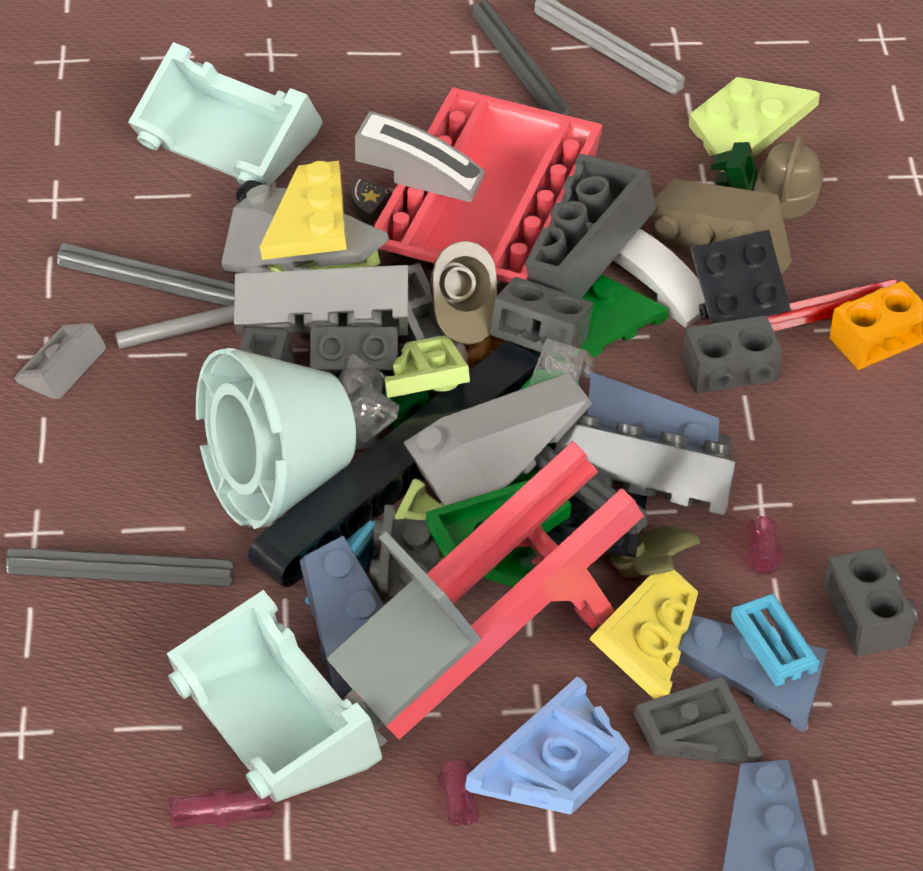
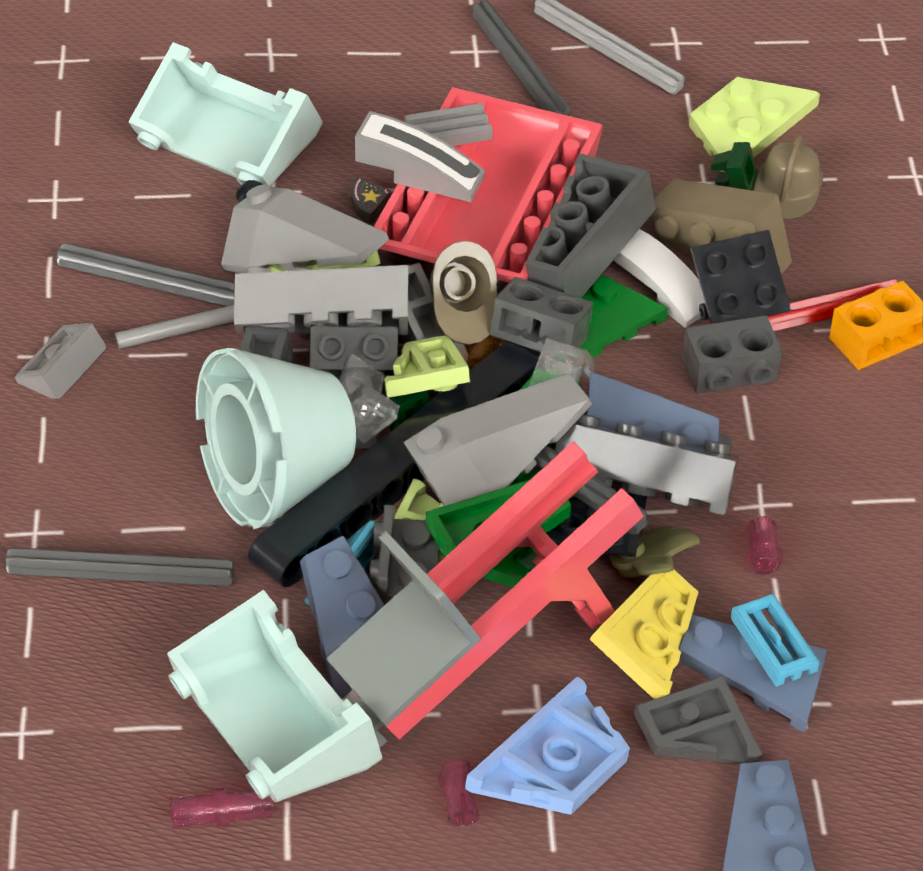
(309, 214): light yellow wing -> none
(455, 124): none -> light grey tile
(870, 601): dark grey brick -> none

